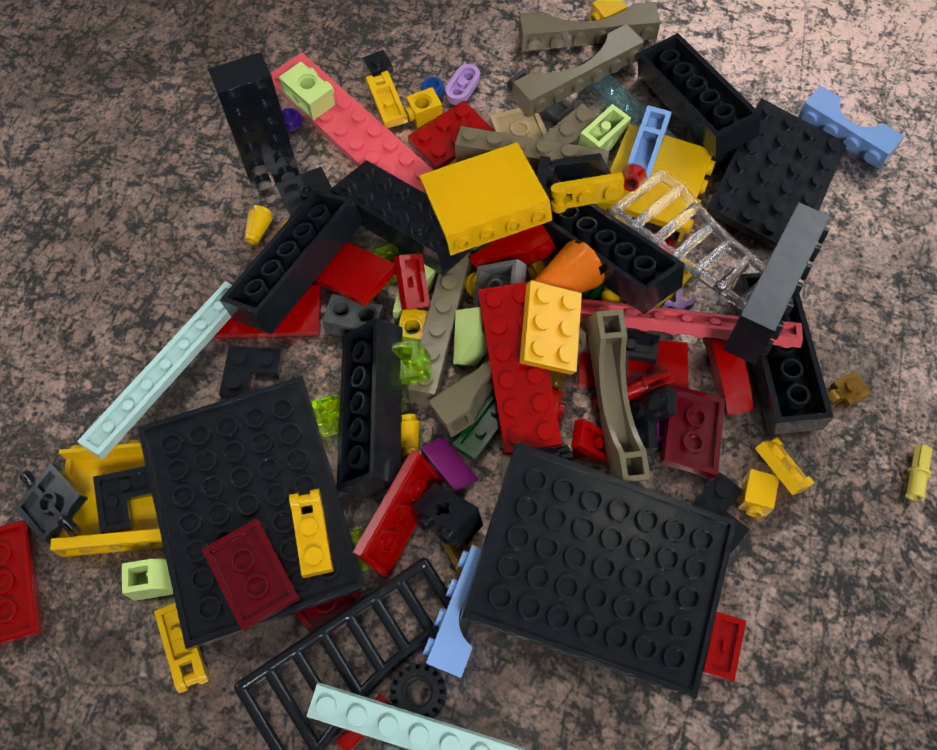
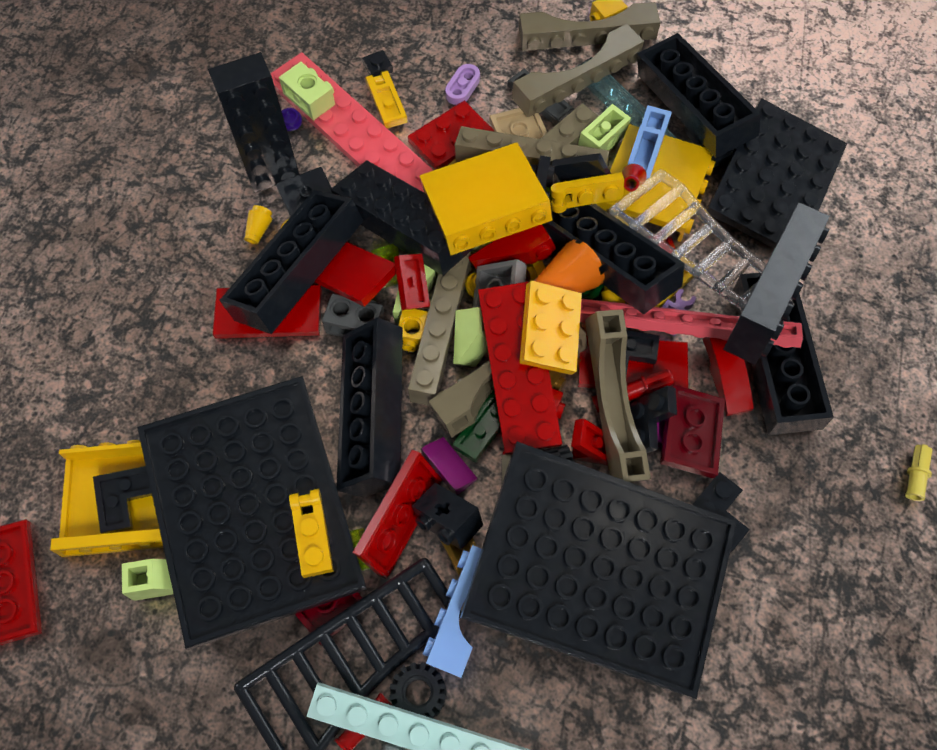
(50, 503): black plate -> none
(156, 376): light aqua plate -> none
(175, 650): yellow plate -> none
(243, 364): black plate -> none
(250, 575): dark red plate -> none
(327, 414): clear neon green panel -> none
(409, 433): yellow cone -> none
(413, 361): clear neon green panel -> none
(423, 107): yellow brick -> none
(433, 82): blue plate -> none
(724, 647): red plate -> none
(758, 493): yellow brick -> none
(784, 466): yellow plate -> none
(848, 390): pearl gold plate -> none
(869, 143): light blue arch -> none

